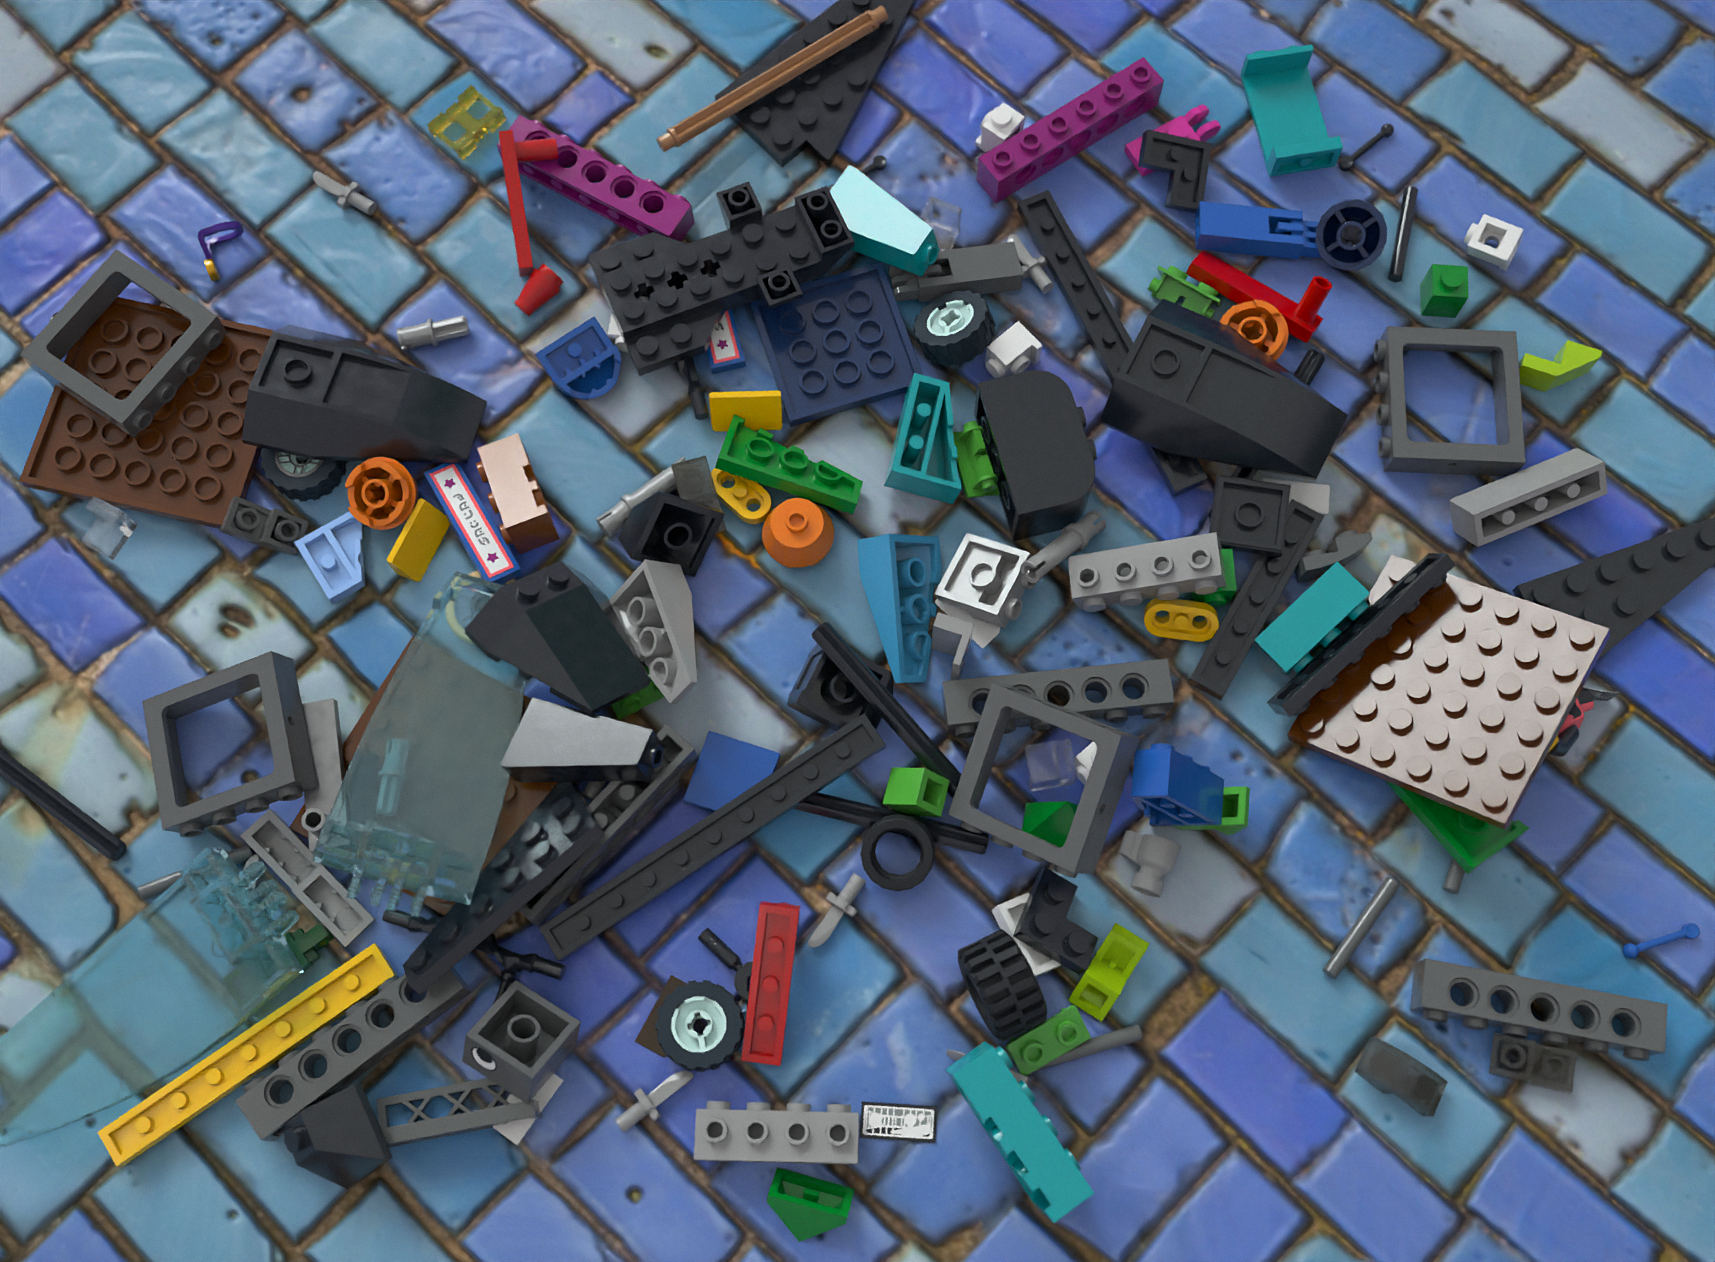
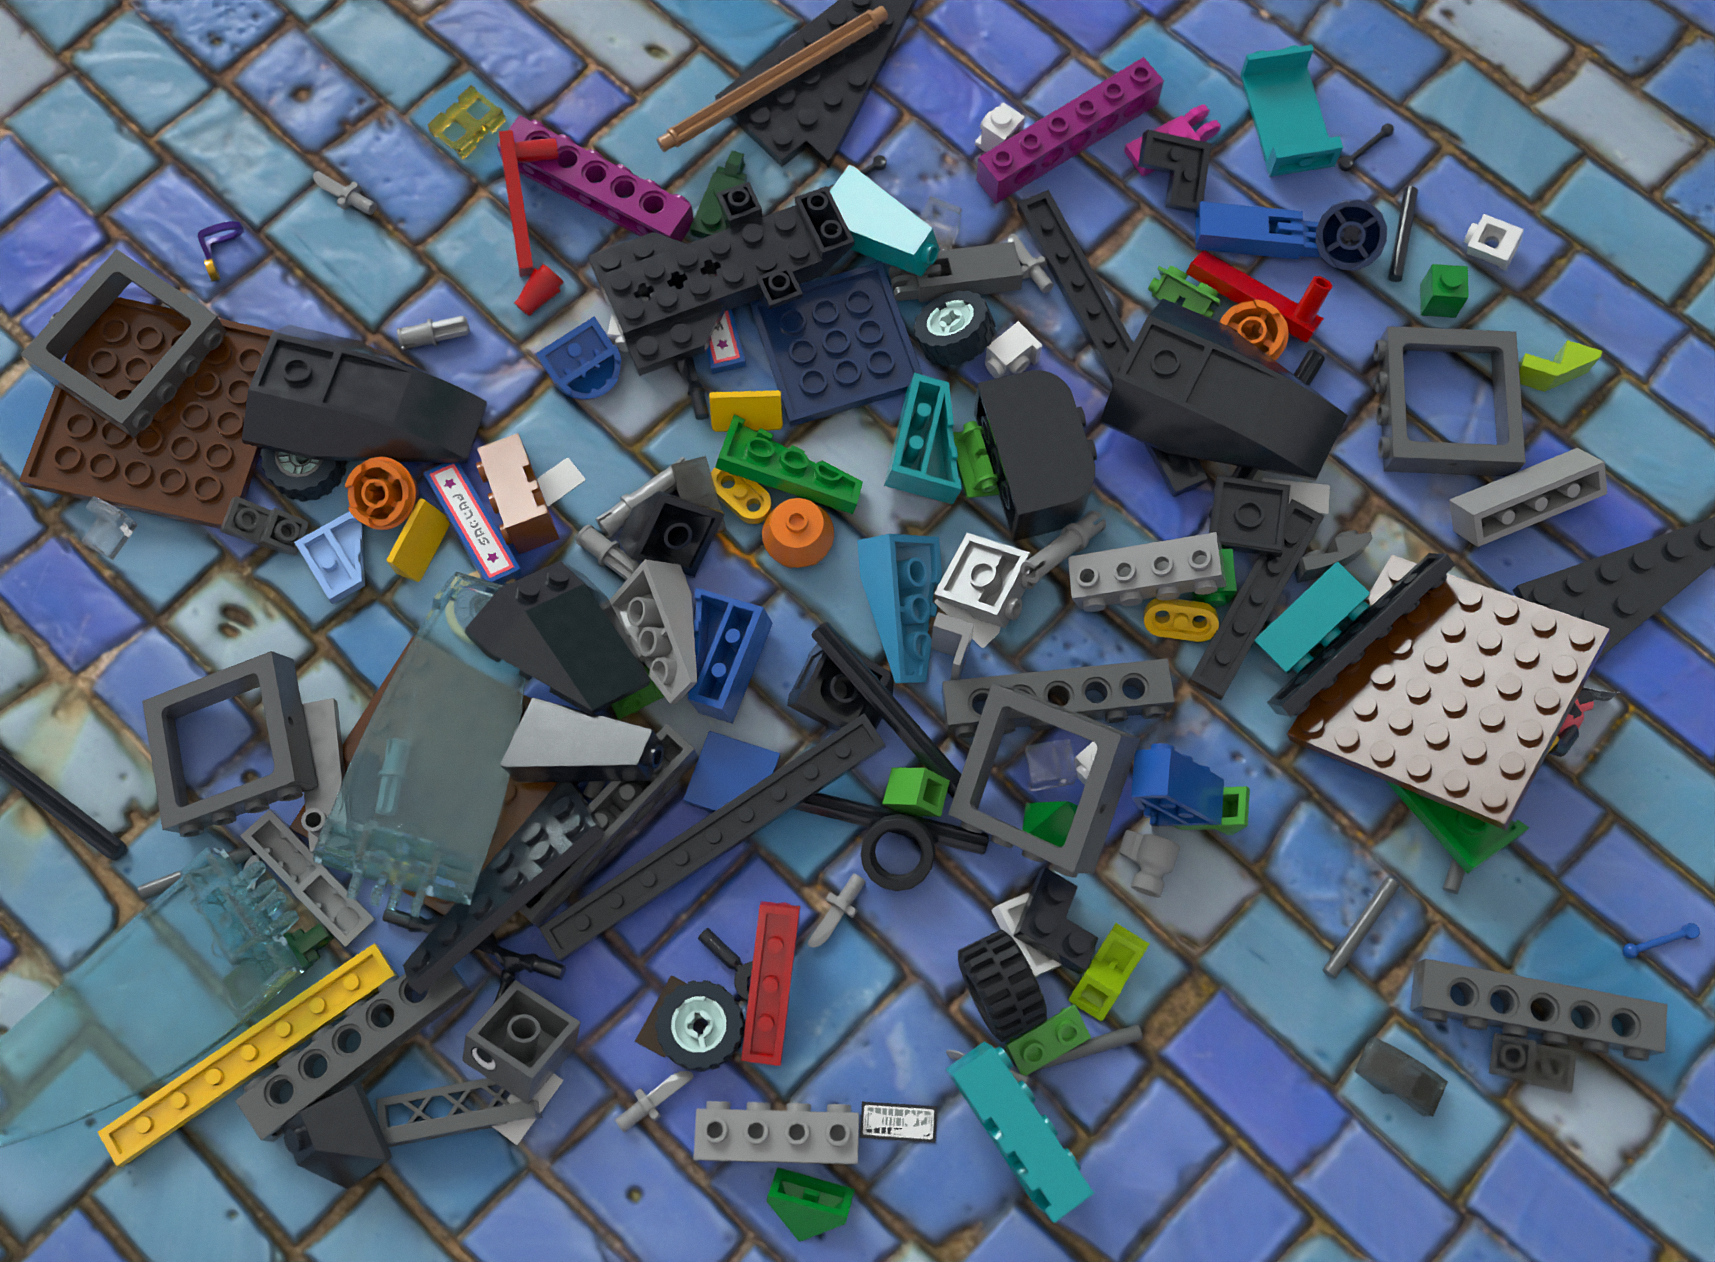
(559, 481): none -> white sticker
(606, 552): none -> light grey axle
(709, 215): none -> dark green hinge
(727, 648): none -> blue wedge

